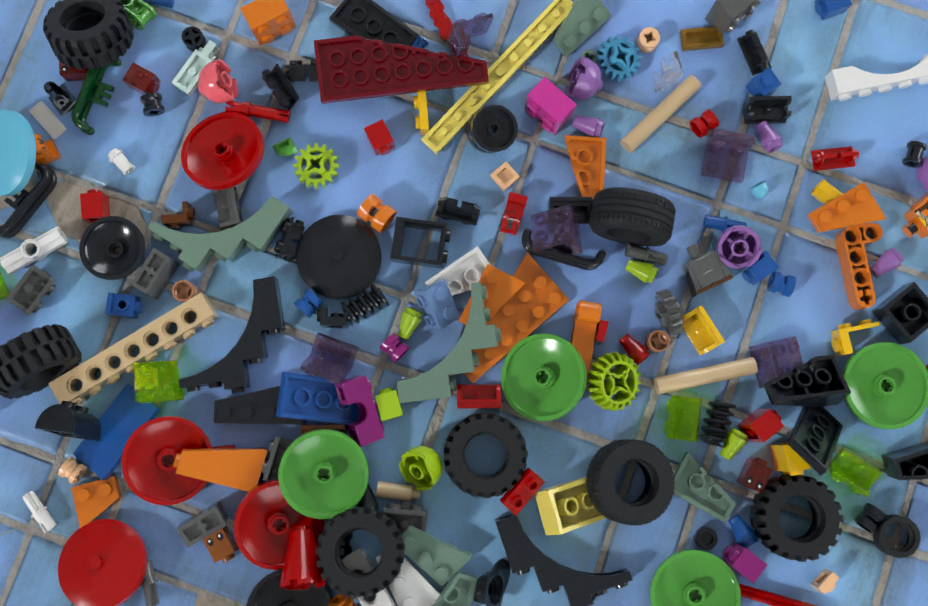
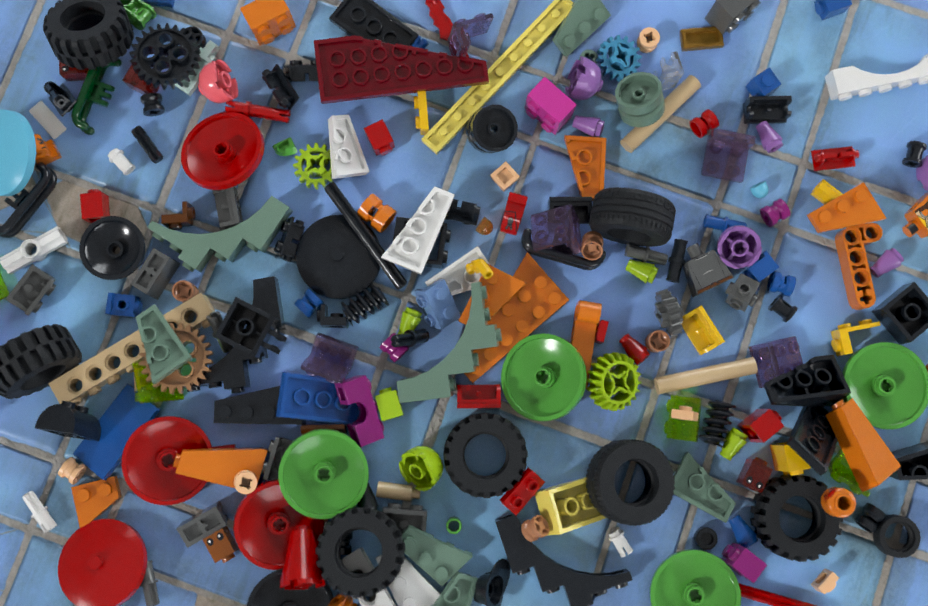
(147, 144): none -> black axle
(162, 345): none -> sand green wing
(165, 56): none -> black gear
(175, 379): none -> medium nougat gear
(215, 322): none -> dark grey axle
(243, 478): none -> light nougat wheel
(256, 339): none -> black hinge
(345, 150): none -> white wing
(365, 235): none -> black axle
(410, 338): none -> black axle
(419, 235): none -> white wing
(453, 519): none -> bright green hinge
(479, 266): none -> yellow arm
(484, 227): none -> clear orange hinge
(535, 528): none -> nougat wheel
(592, 245): none -> nougat wheel
(619, 540): none -> white pin
(640, 99): none -> sand green wheel
(676, 260): none -> black pin
(684, 413): none -> light nougat plate
(742, 293): none -> dark grey brick
(753, 52): black hinge -> none
(775, 212): none -> magenta wheel
(782, 308): none -> black bush
(838, 502): none -> orange head
(861, 444): none -> orange slope

